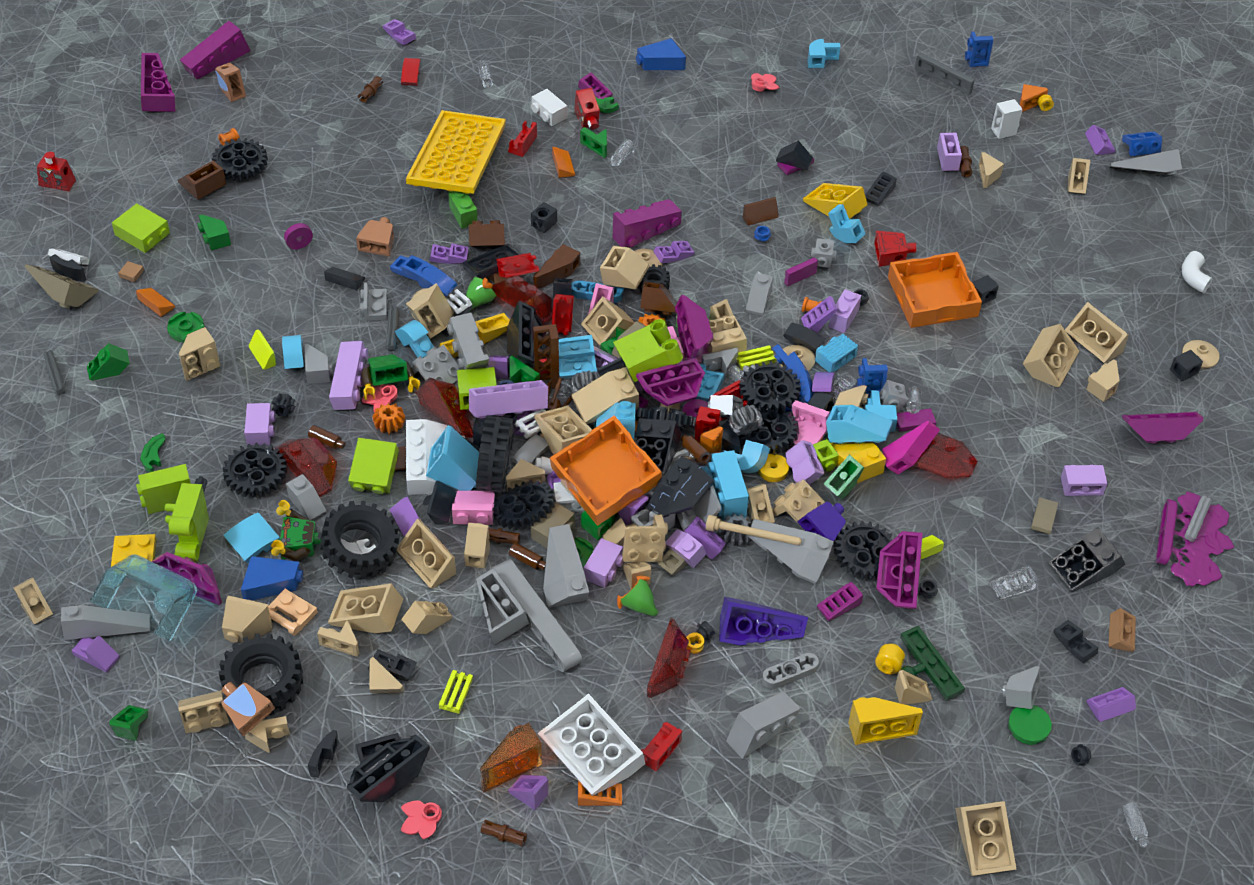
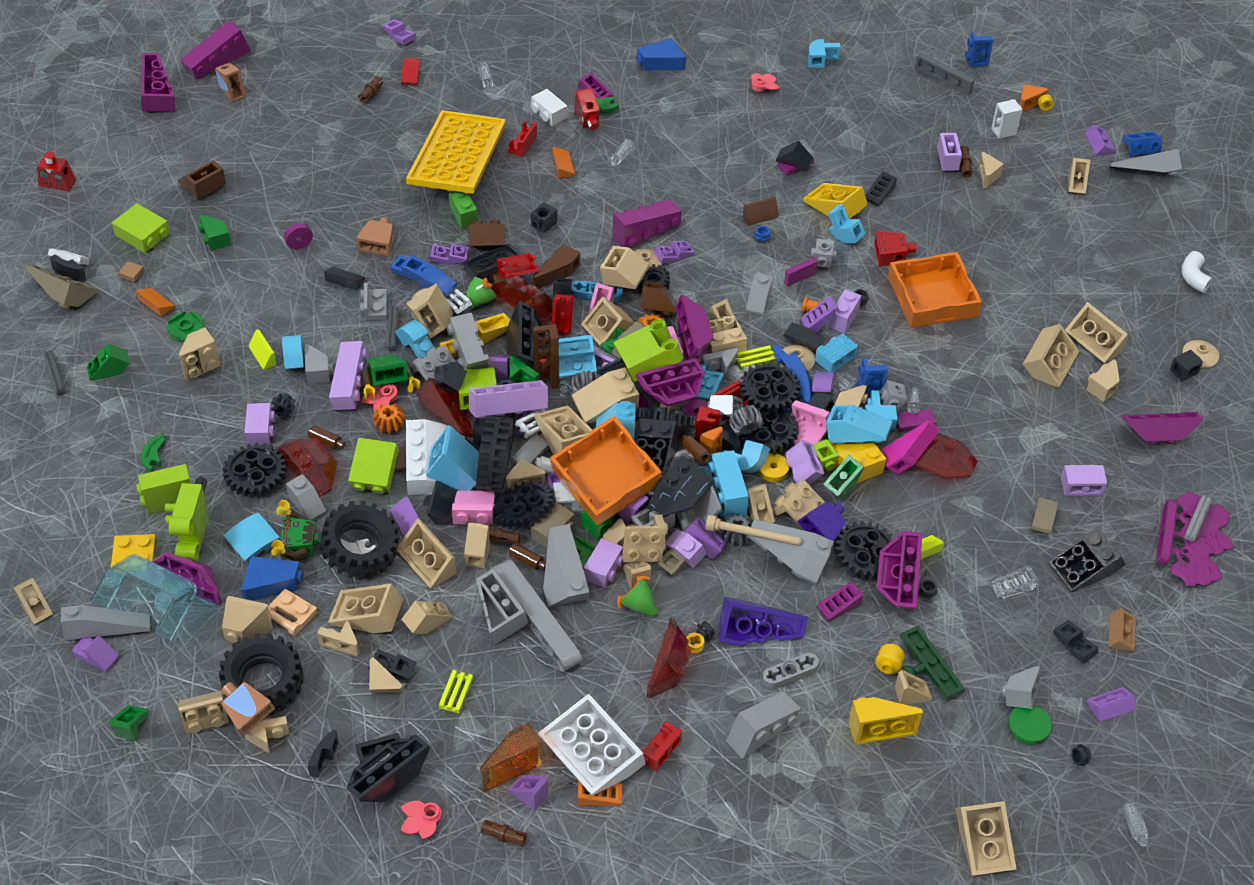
(232, 134): orange bush -> none
(241, 158): black gear -> none
(449, 376): none -> black slope
(554, 403): reddish brown plant -> none
(594, 141): green slope -> none
(986, 288): black brick -> none

